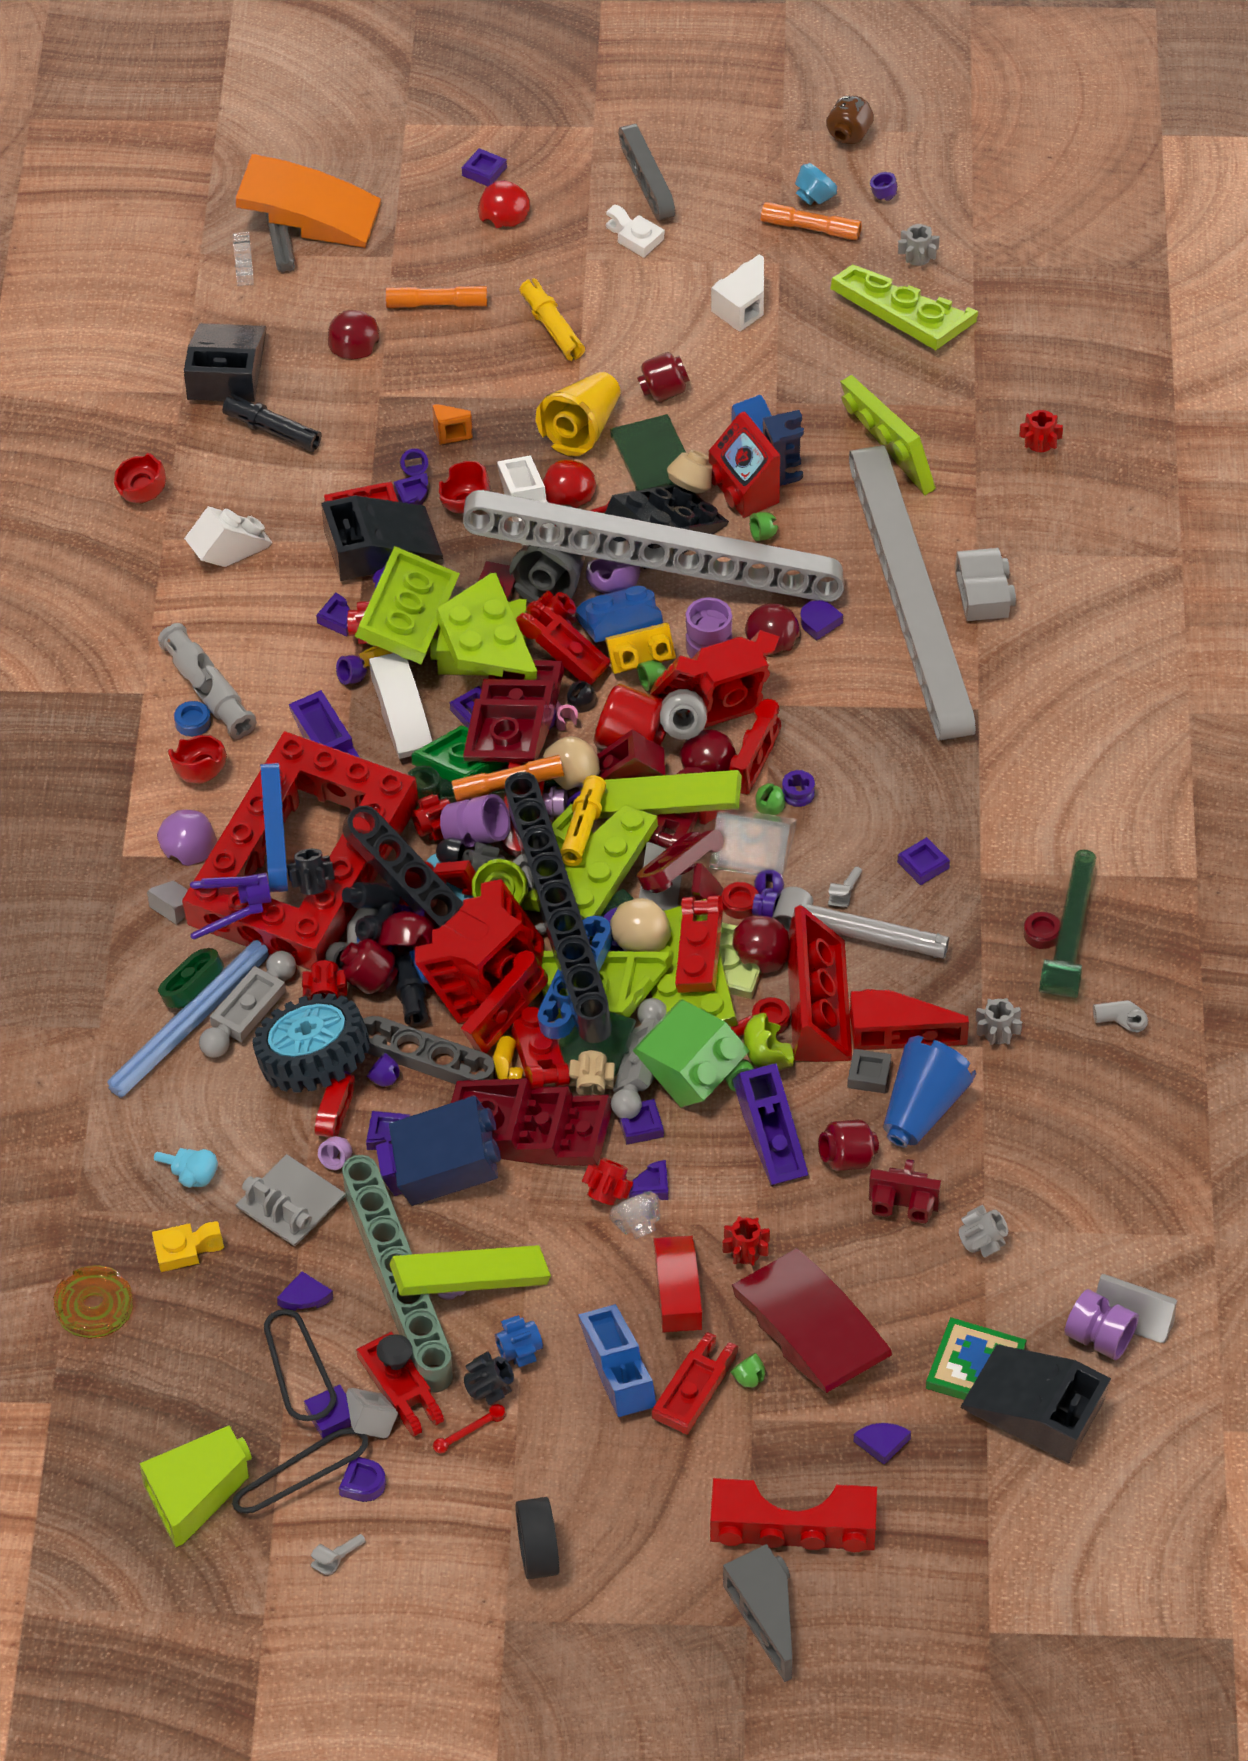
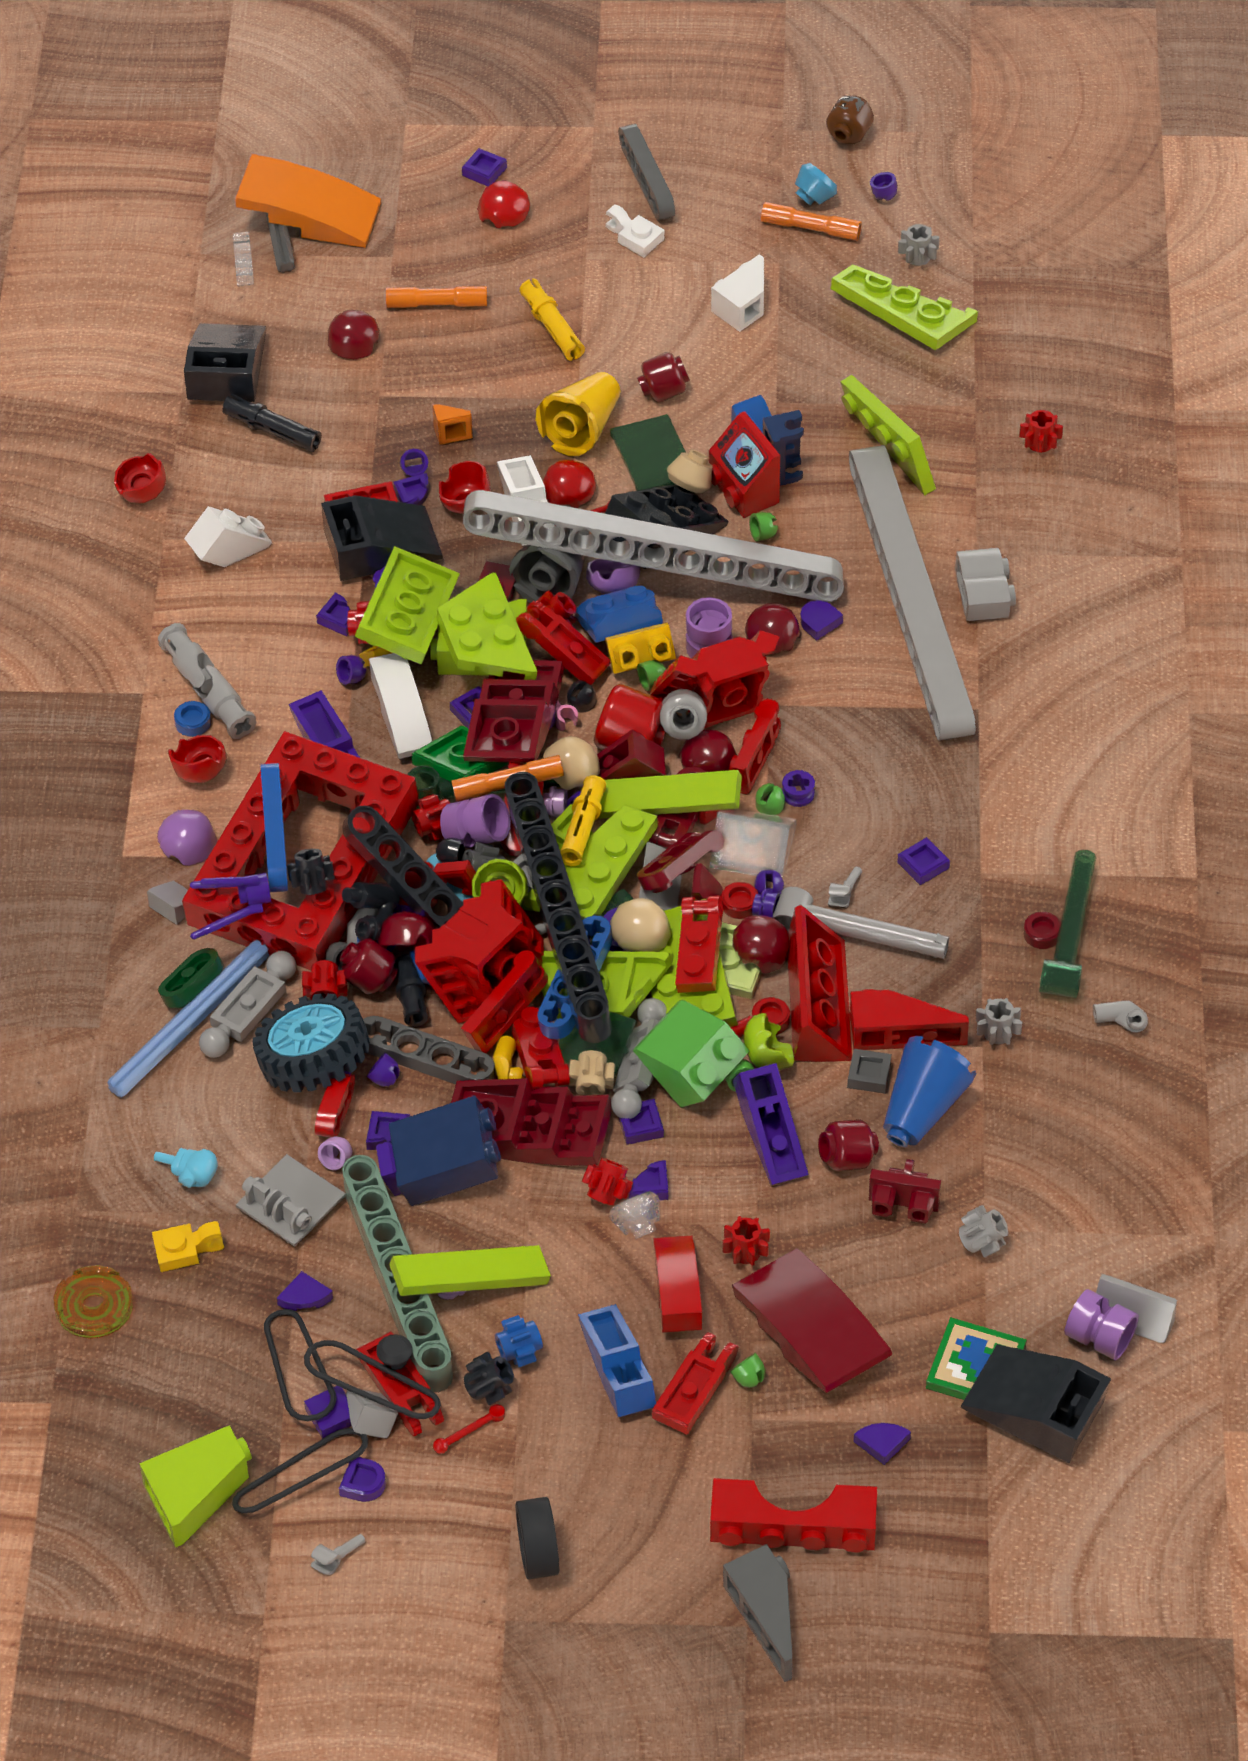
(434, 1411): none -> black piece

